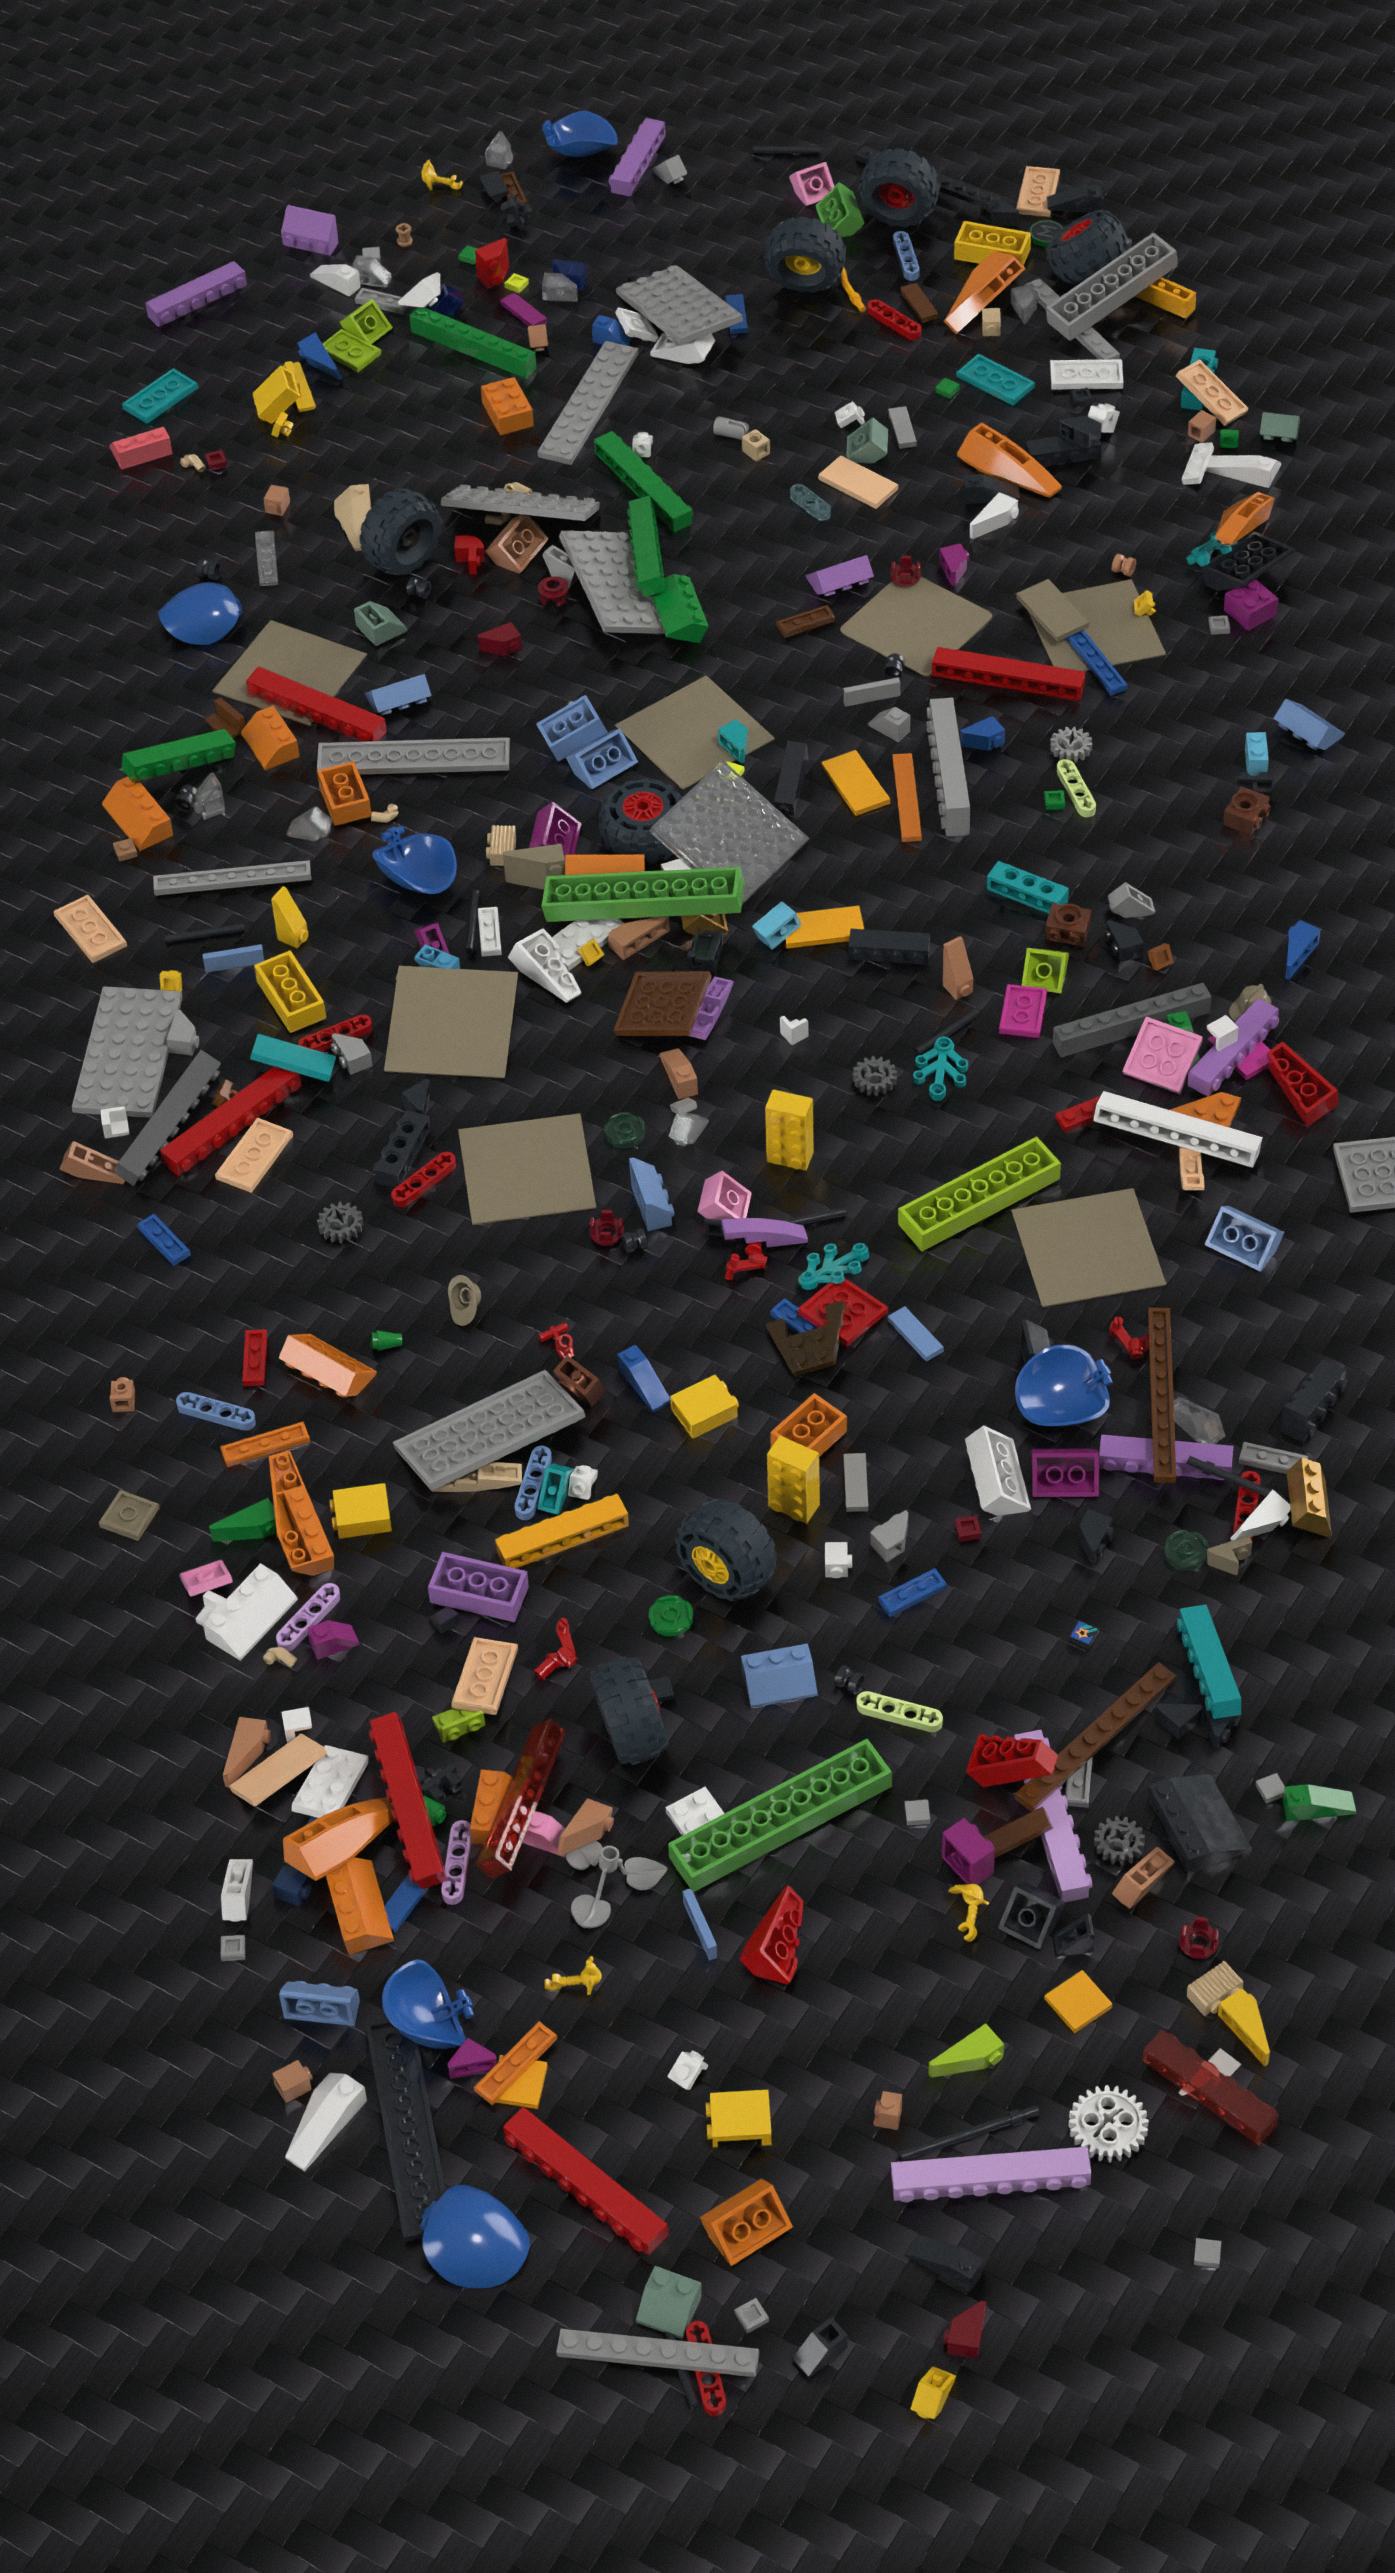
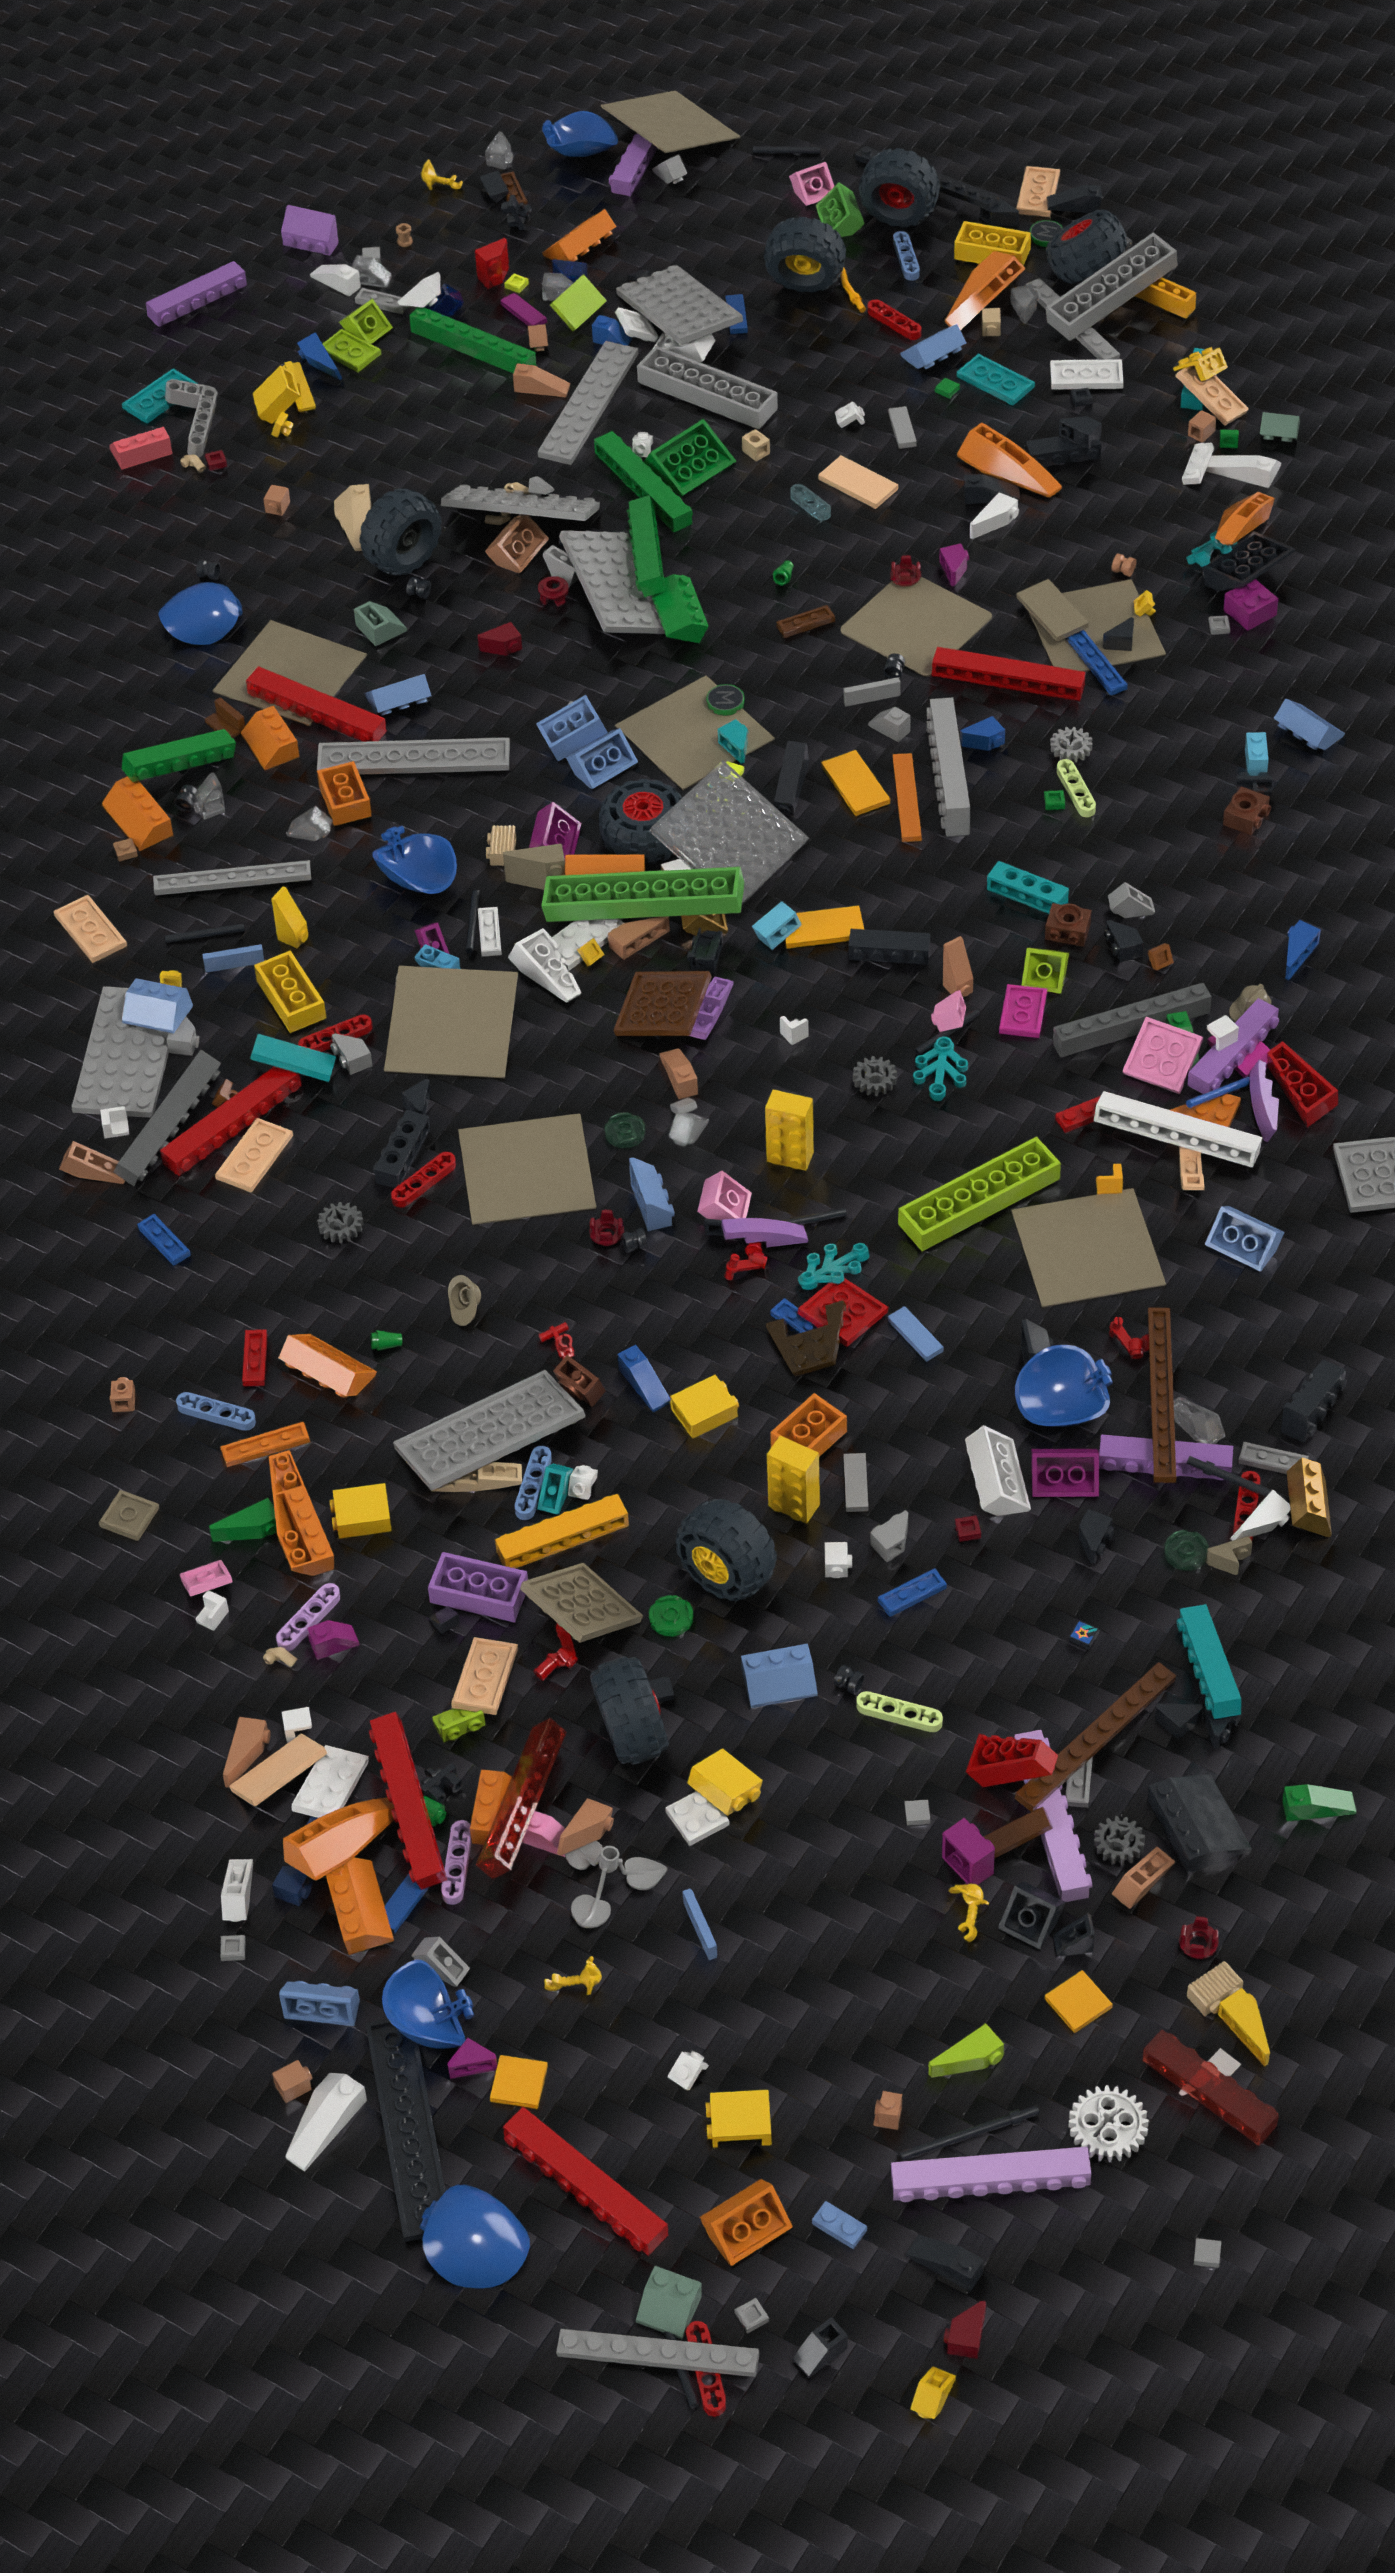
(156, 1005): none -> medium blue slope
(198, 397): none -> light grey beam
(249, 1612): white slope -> none
(266, 558): clear slope -> none
(387, 816): tan arm -> none
(441, 1959): none -> light grey slope
(468, 255): green tile -> none
(469, 550): red brick -> none
(507, 406): orange brick -> none
(515, 2063): orange tile -> none
(537, 381): none -> nougat slope
(539, 486): none -> light grey slope
(578, 303): none -> lime tile
(581, 238): none -> orange slope
(581, 1602): none -> dark tan plate
(670, 121): none -> dark tan piece
(690, 458): none -> green slope
(707, 387): none -> light grey brick
(725, 699): none -> tile
(725, 1782): none -> yellow brick
(730, 428): light grey arm -> none
(773, 1944): red wedge -> none
(780, 1815): bright green brick -> none
(783, 573): none -> green cone
(839, 2225): none -> medium blue plate
(841, 576): medium lavender slope -> none
(868, 443): sand green slope -> none
(919, 302): reddish brown tile -> none
(935, 347): none -> medium blue slope
(949, 1012): none -> bright pink slope
(1106, 415): white brick -> none
(1110, 1184): none -> light orange panel
(1120, 636): none -> black slope
(1206, 363): none -> yellow bracket
(1218, 1092): none -> blue bar
(1263, 1104): none -> medium lavender slope
(1270, 1788): light grey tile -> none

